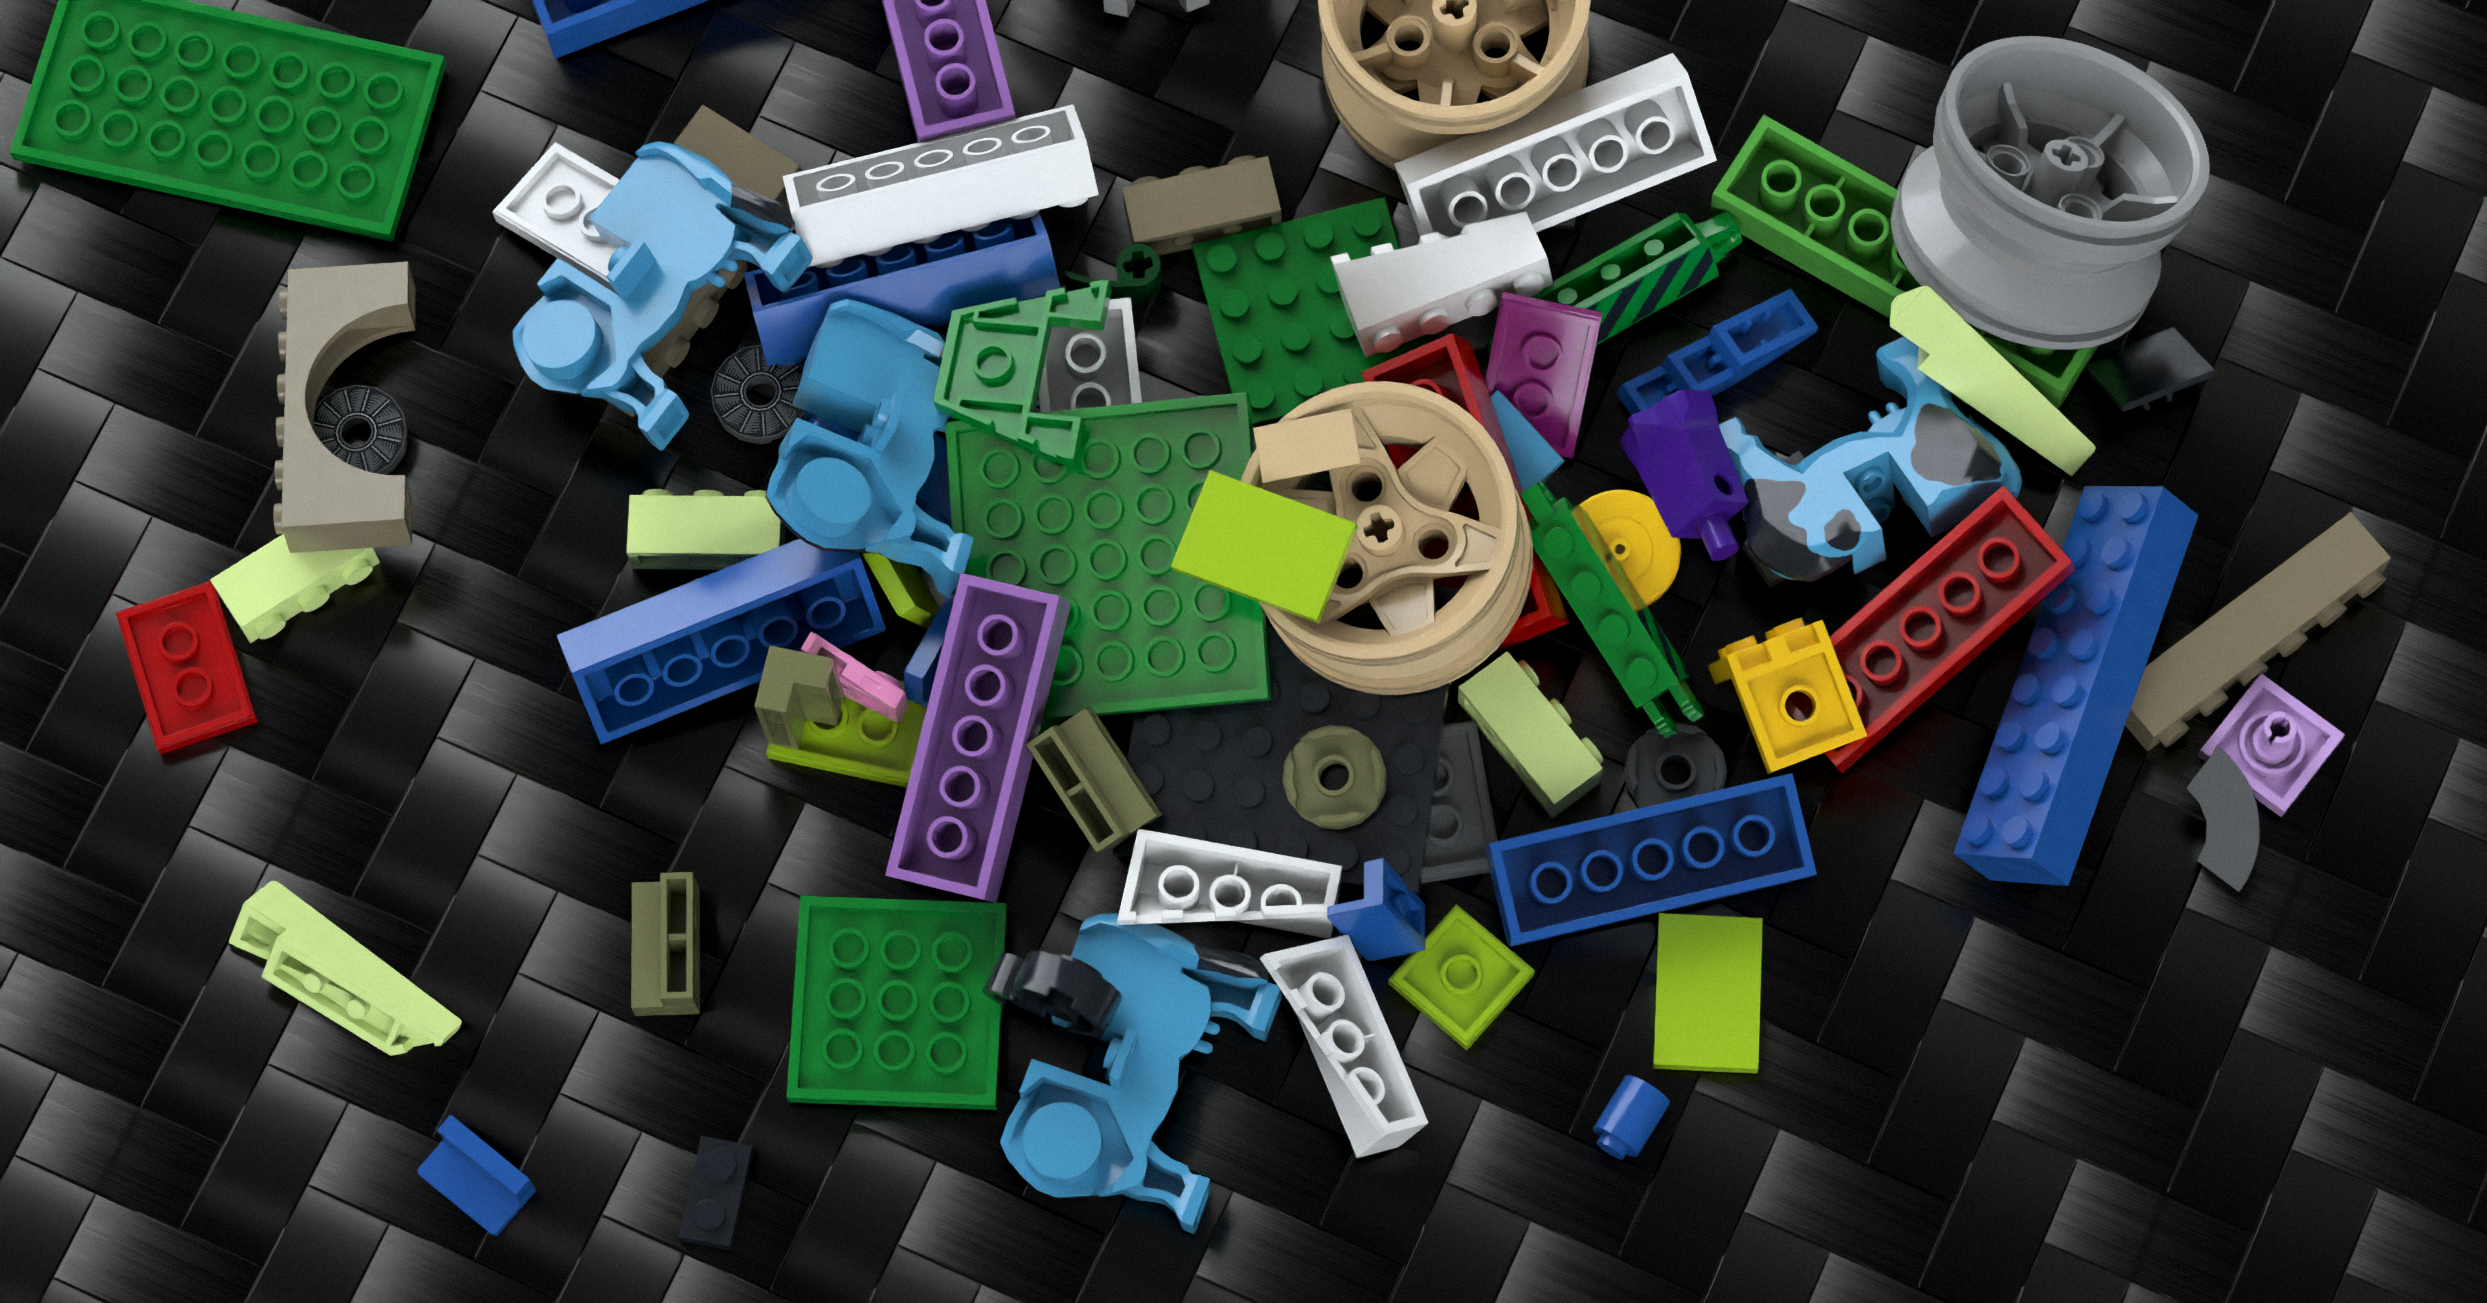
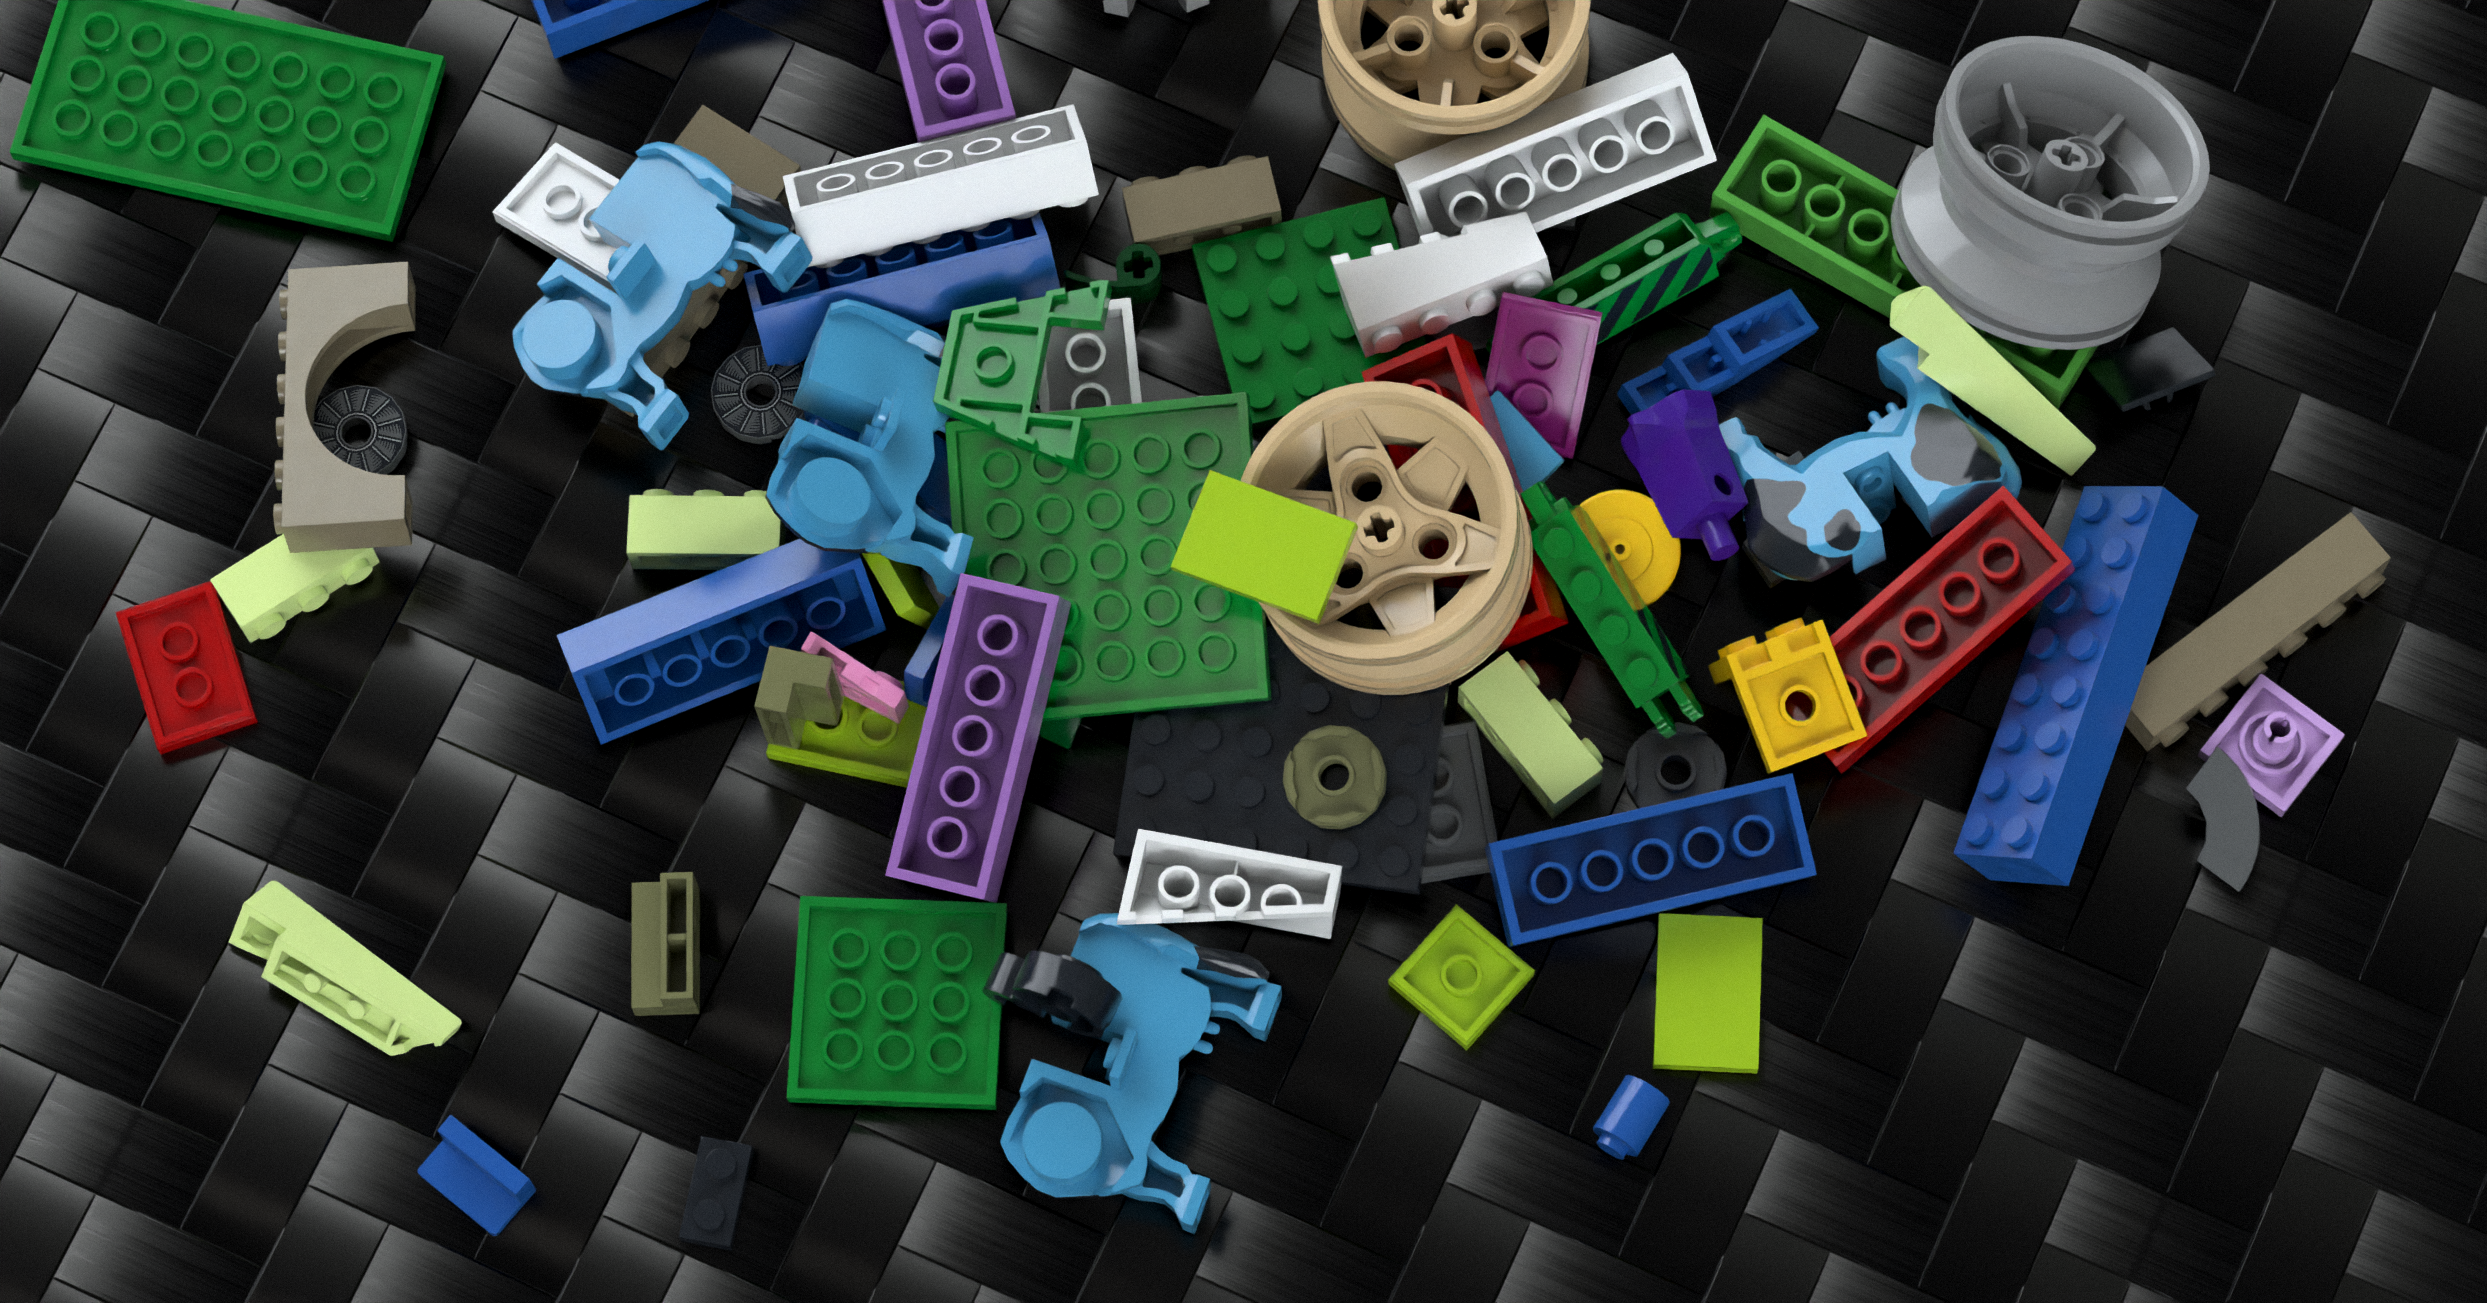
(1094, 780): olive piece -> none
(1306, 445): tan sticker -> none
(1349, 1042): white wedge -> none
(1386, 920): blue panel -> none

